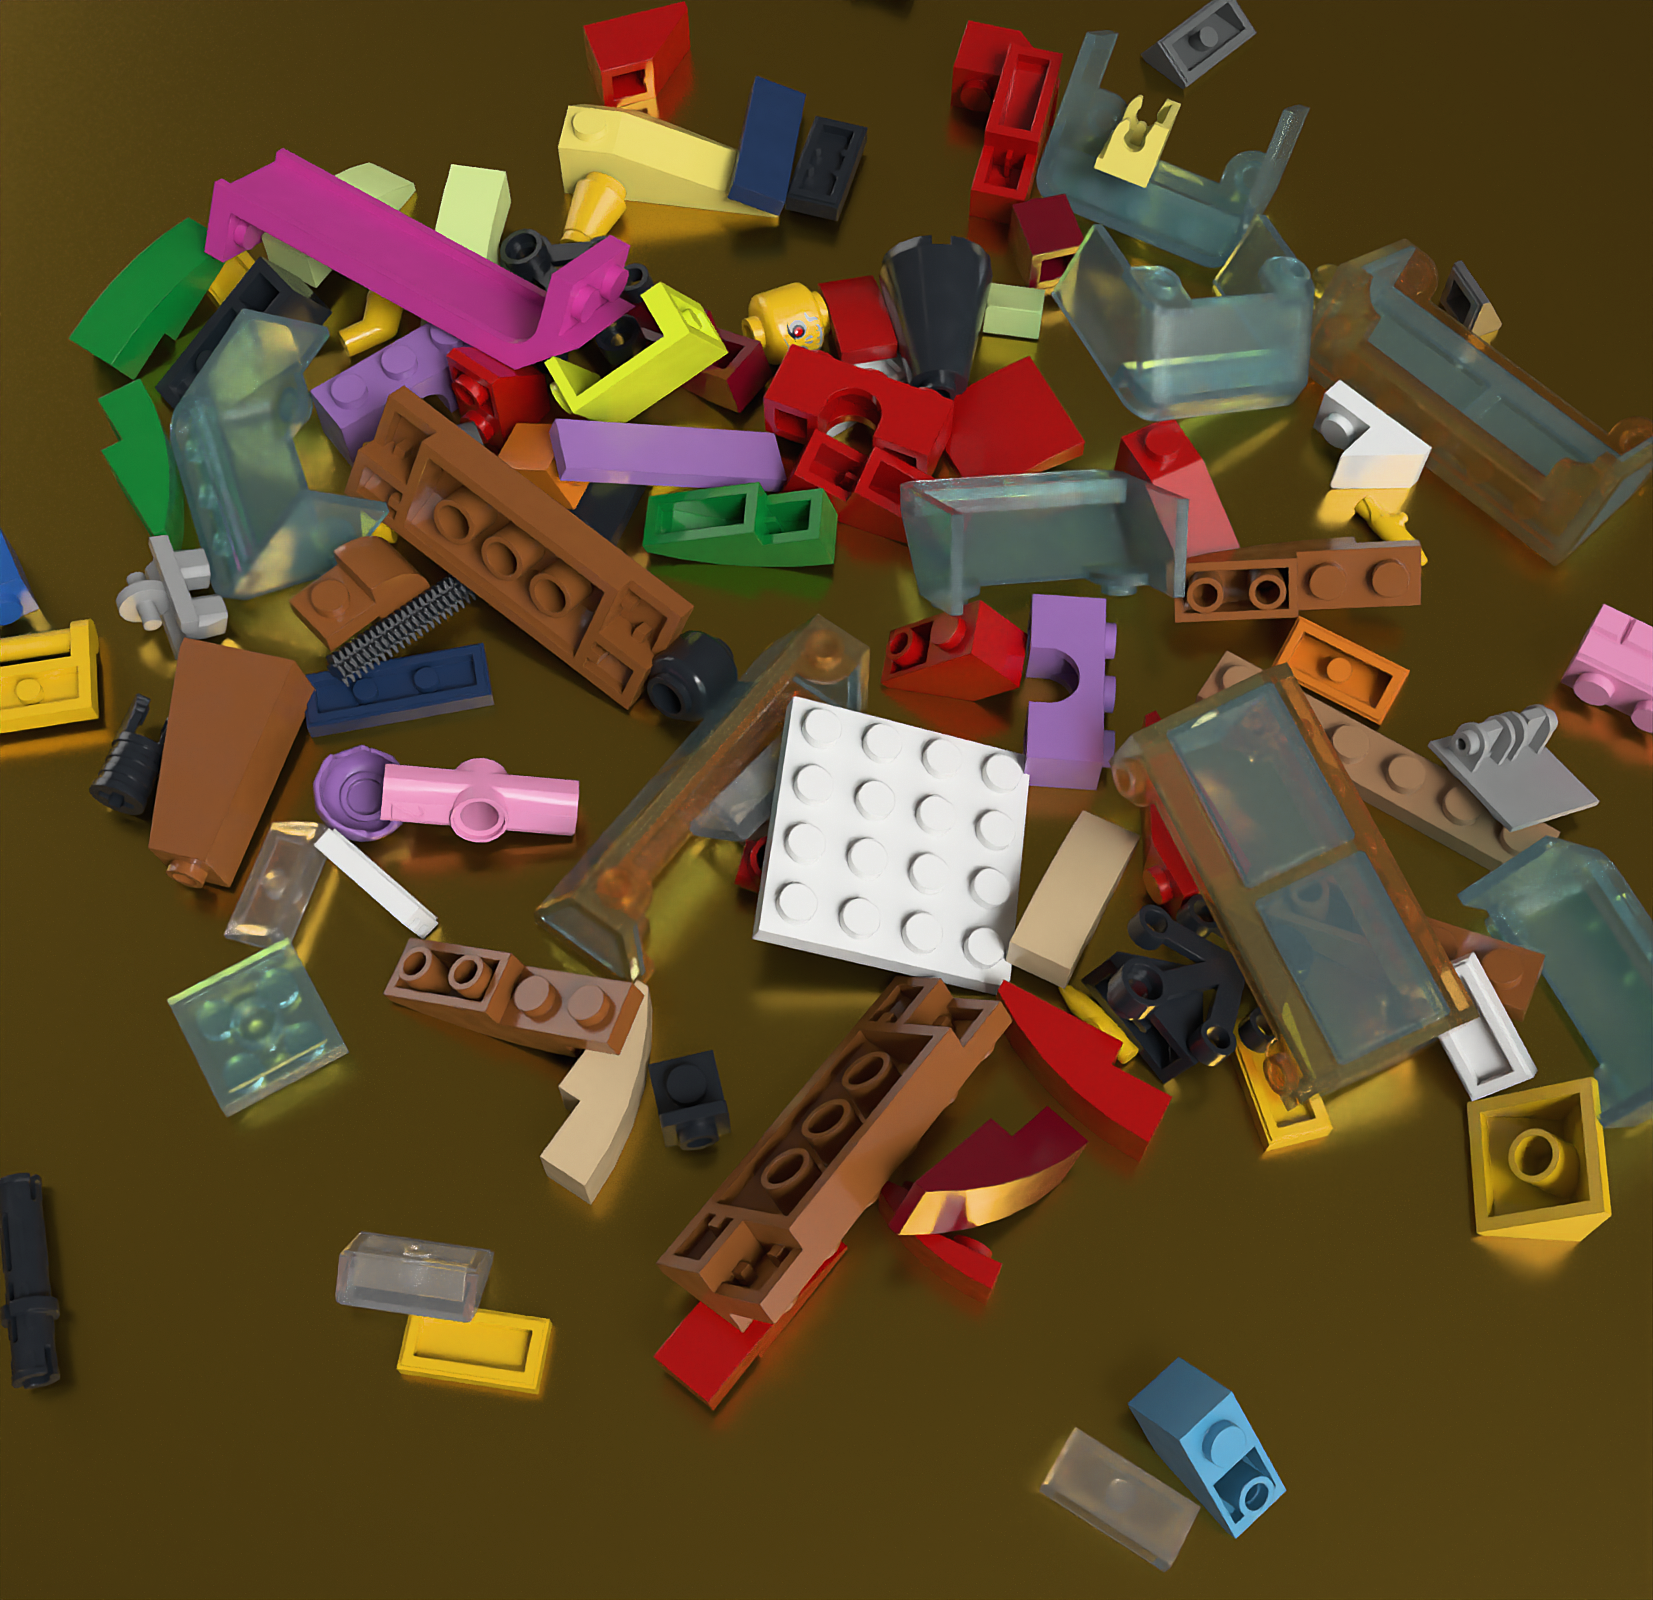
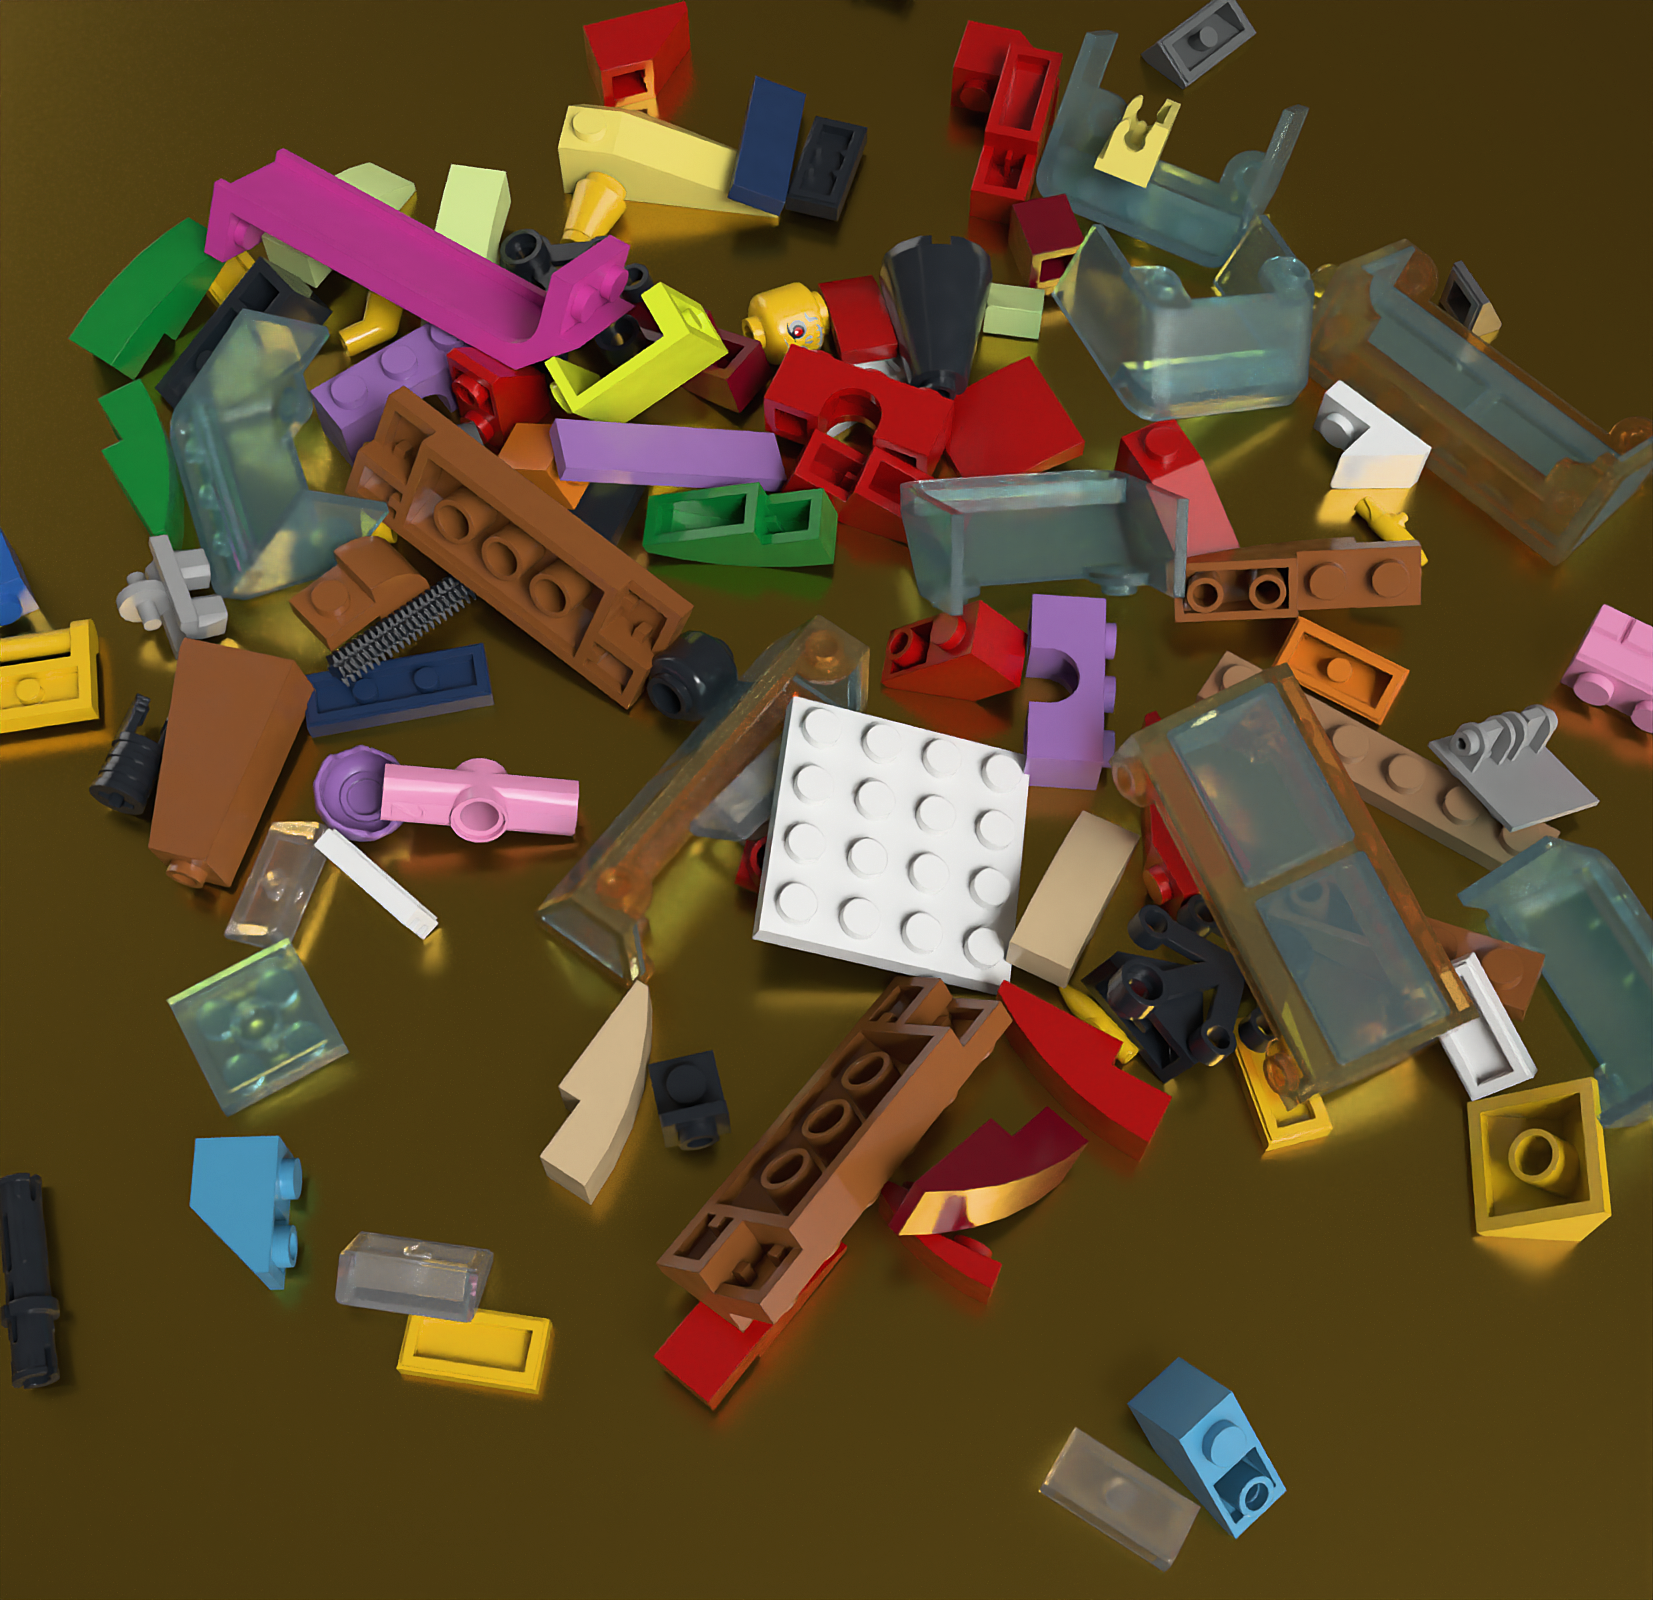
(245, 1197): none -> dark azure slope
(514, 1001): dark orange slope -> none

